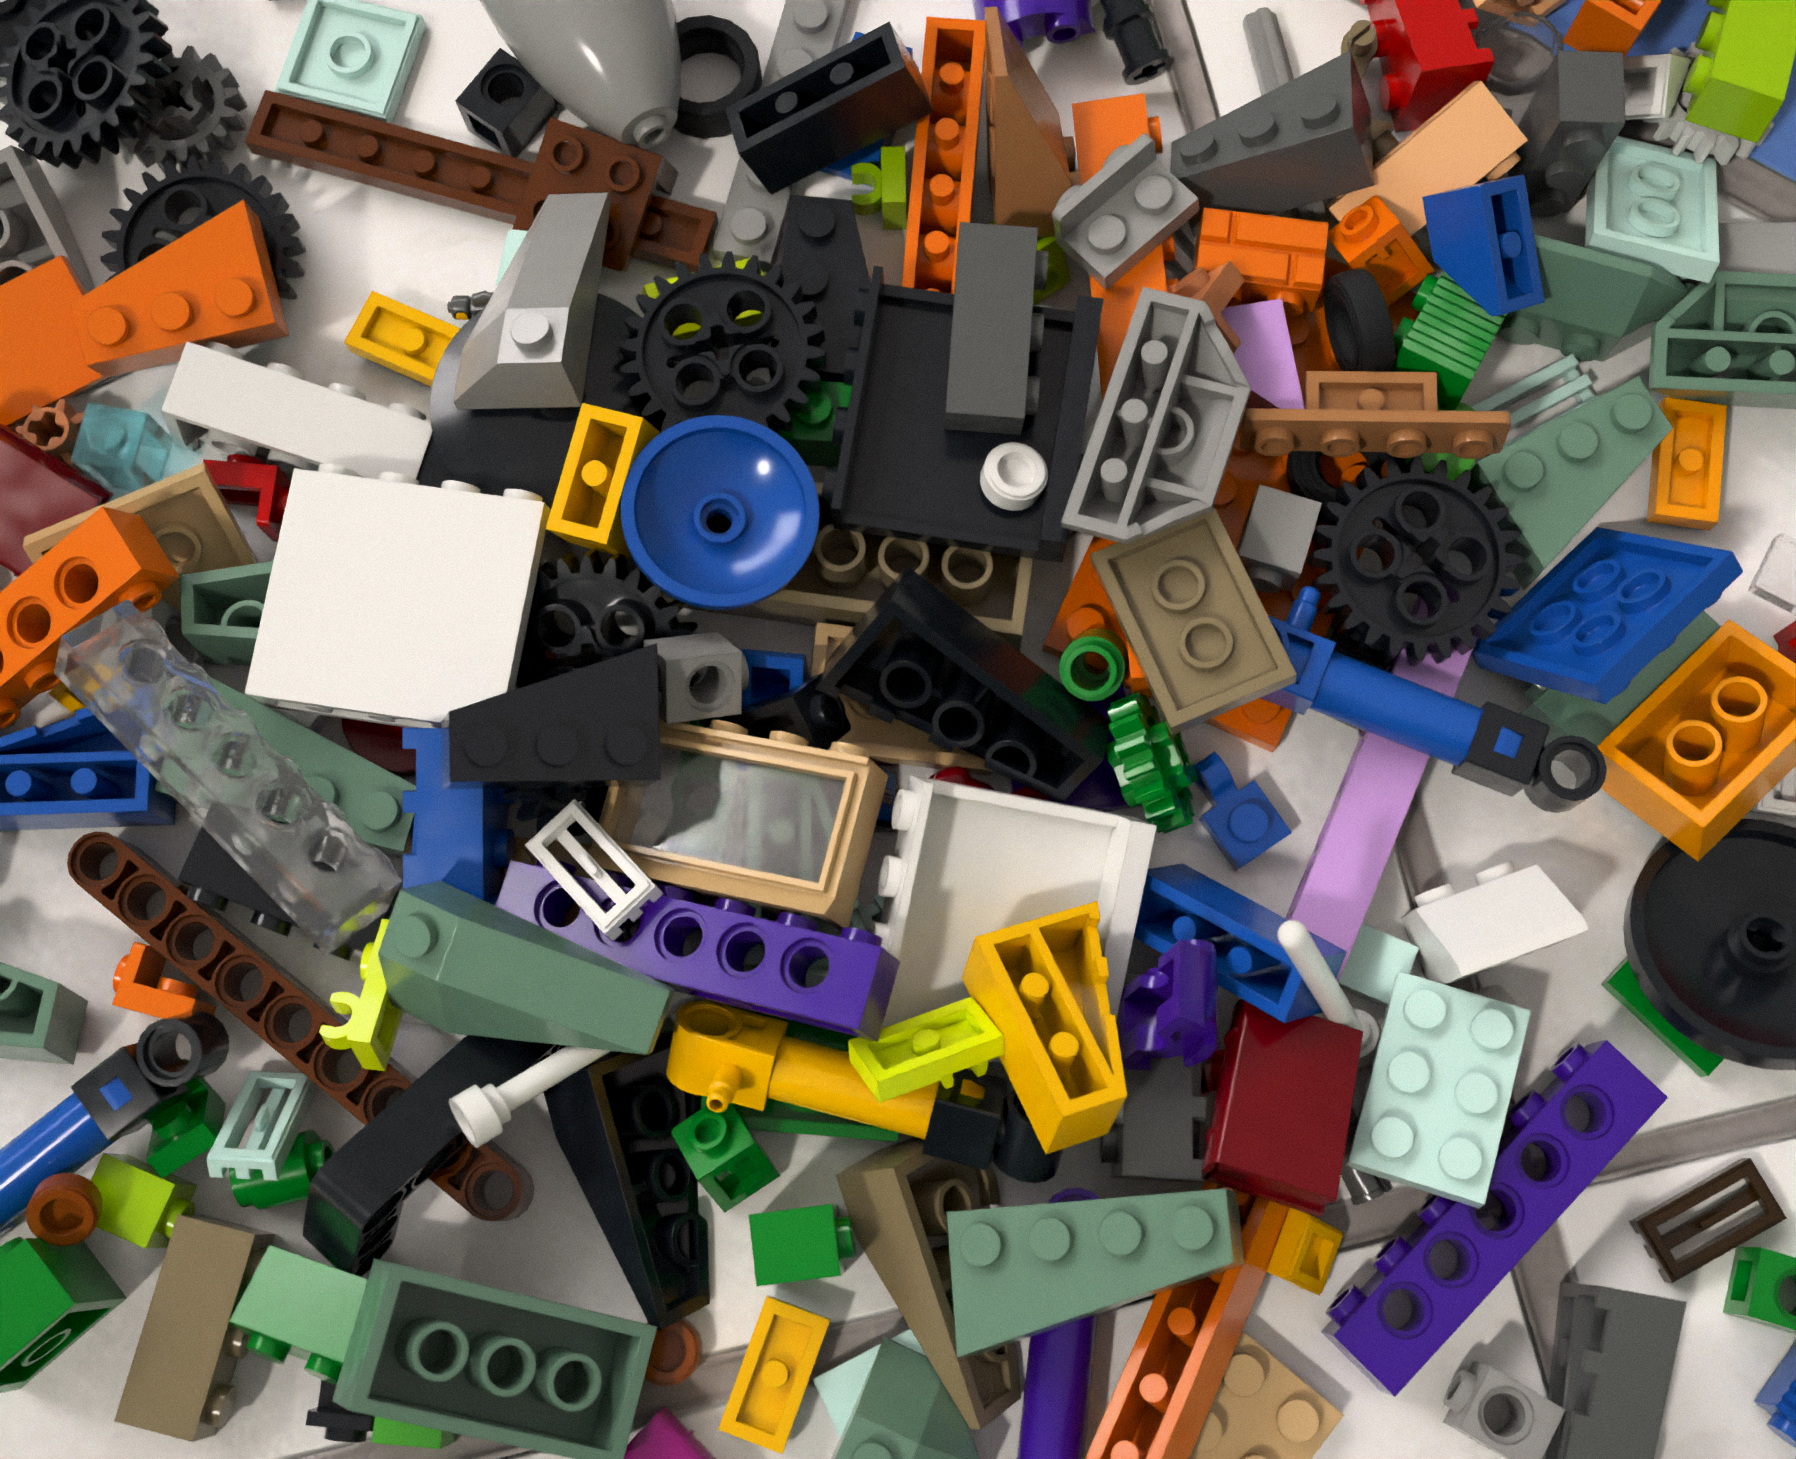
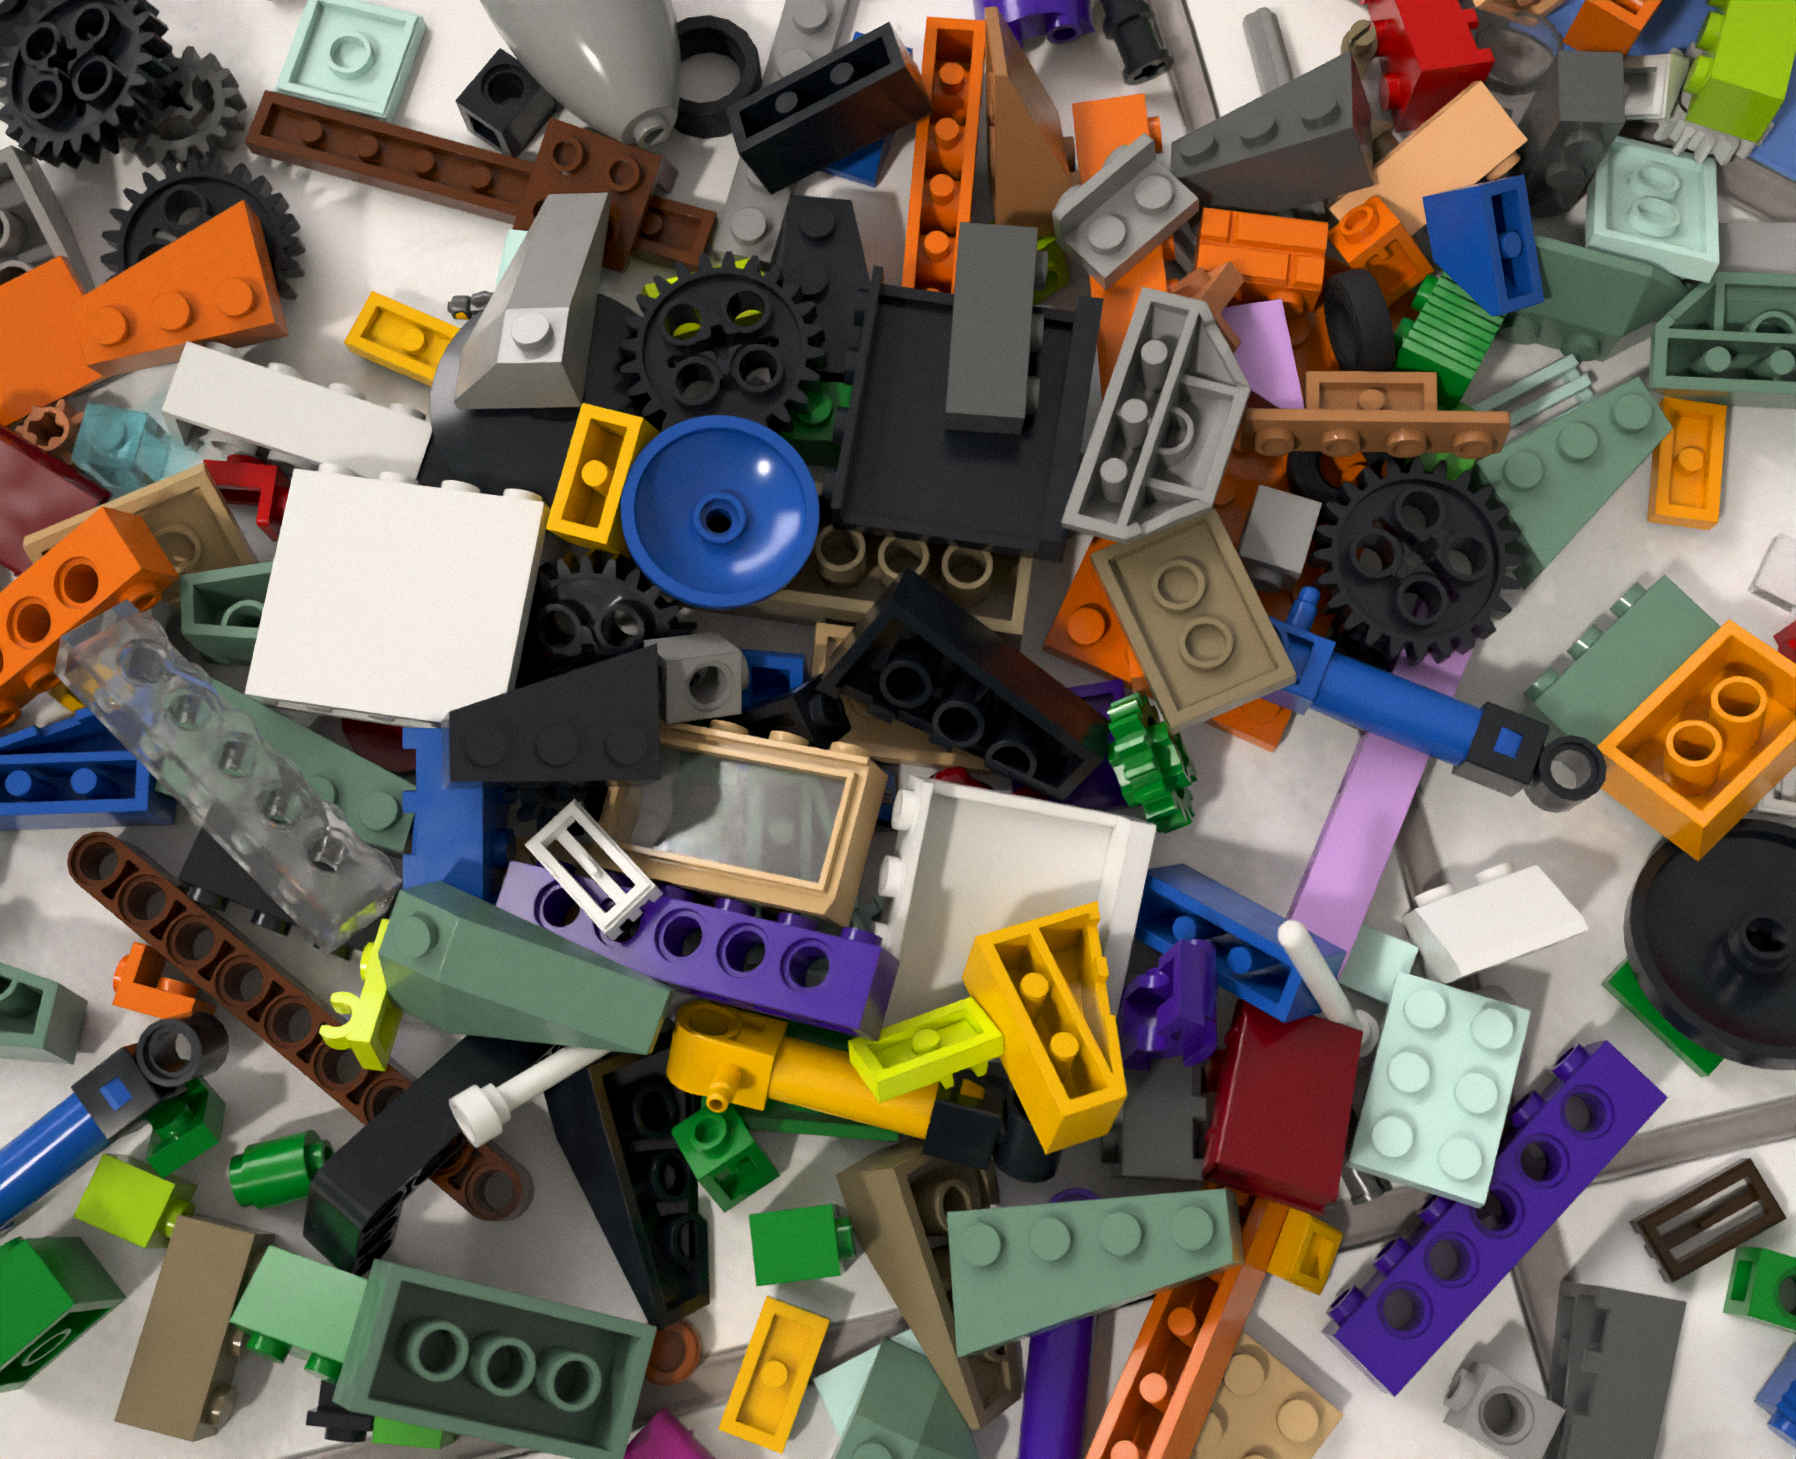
(64, 1209): dark orange tile -> none
(271, 1161): light aqua tile -> none
(888, 187): lime tile -> none
(1013, 476): white tile -> none
(1089, 683): green brick -> none
(1241, 820): blue plate -> none
(1606, 612): blue plate -> none

